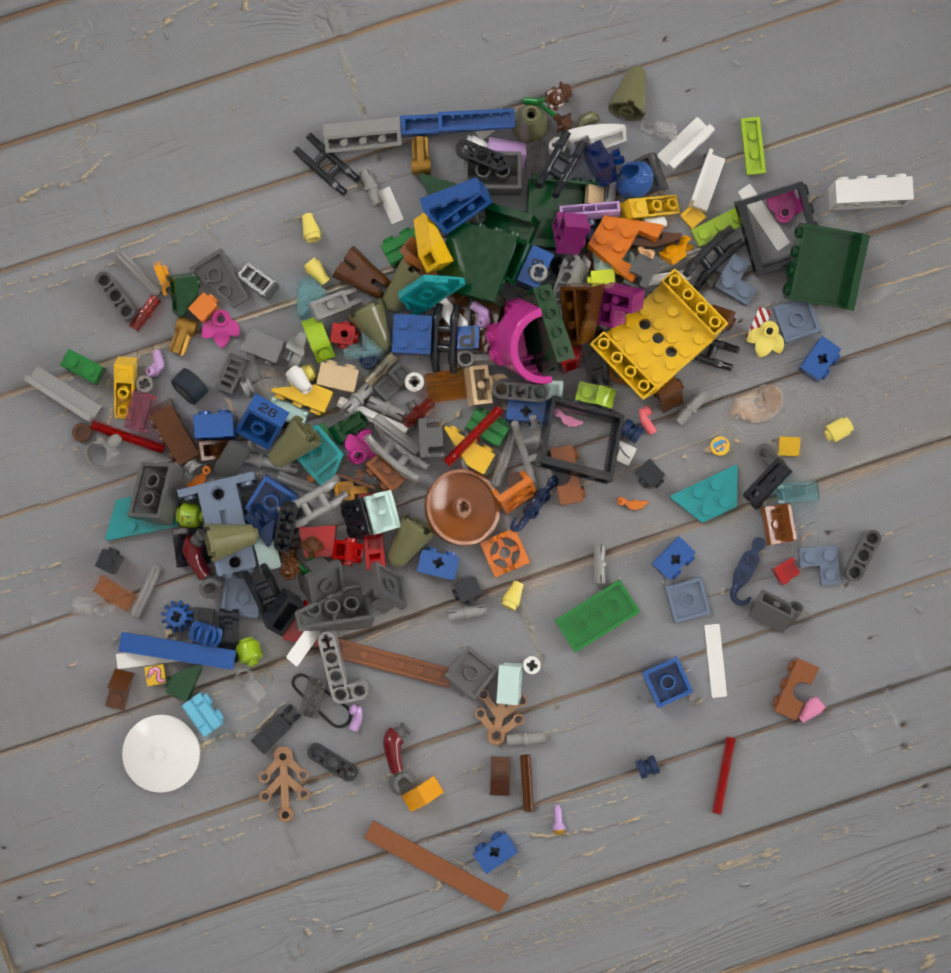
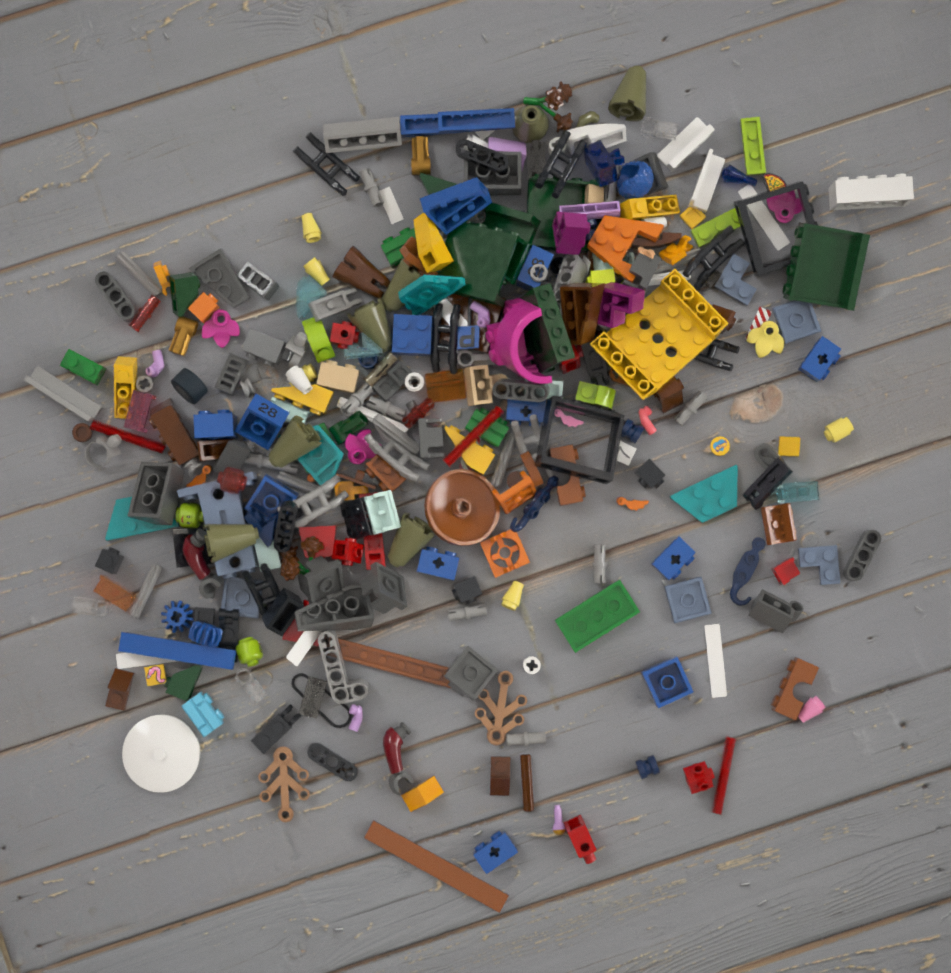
(232, 480): none -> clear red head
(509, 683): light aqua hinge -> none
(531, 468): none -> dark orange beam
(581, 838): none -> red torso
(699, 777): none -> red brick
(733, 175): none -> clear blue cone
(772, 181): none -> tile

